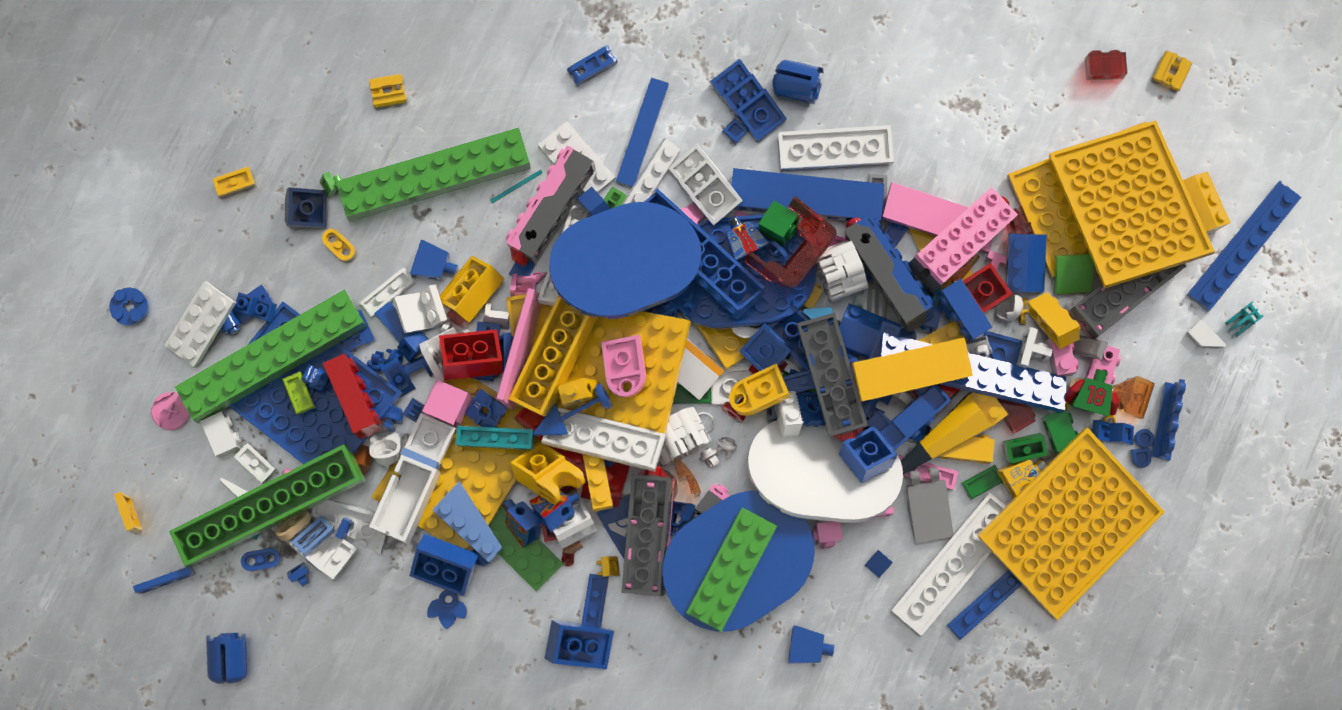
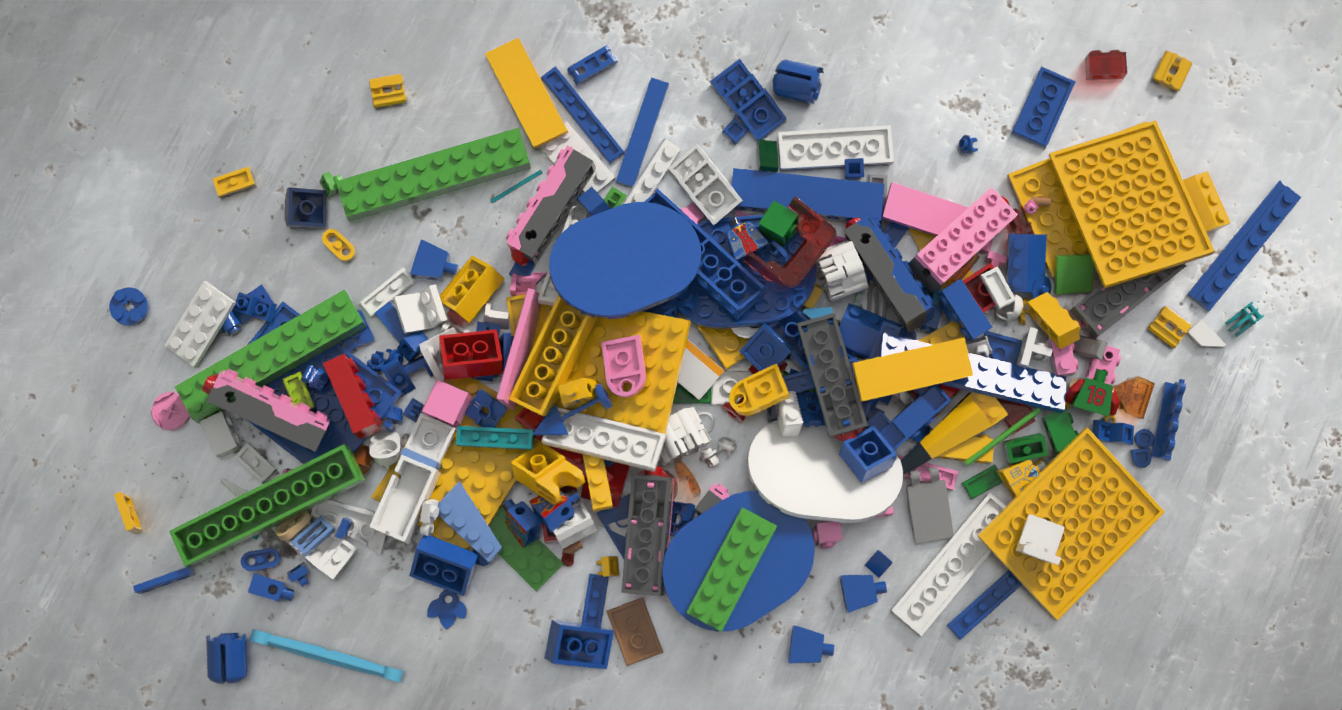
(260, 584): none -> blue torso
(266, 408): none -> piece
(331, 657): none -> medium azure piece
(428, 514): none -> white plate
(526, 93): none -> yellow tile
(582, 115): none -> blue tile
(634, 631): none -> medium nougat tile
(767, 155): none -> dark green tile
(854, 167): none -> blue slope
(860, 591): none -> blue torso
(966, 144): none -> blue plate
(997, 288): none -> white tile
(1001, 437): none -> bright green axle
(1035, 202): none -> arm
(1040, 539): none -> white bracket
(1041, 286): none -> blue piece
(1043, 107): none -> blue tile
(1170, 337): none -> yellow piece

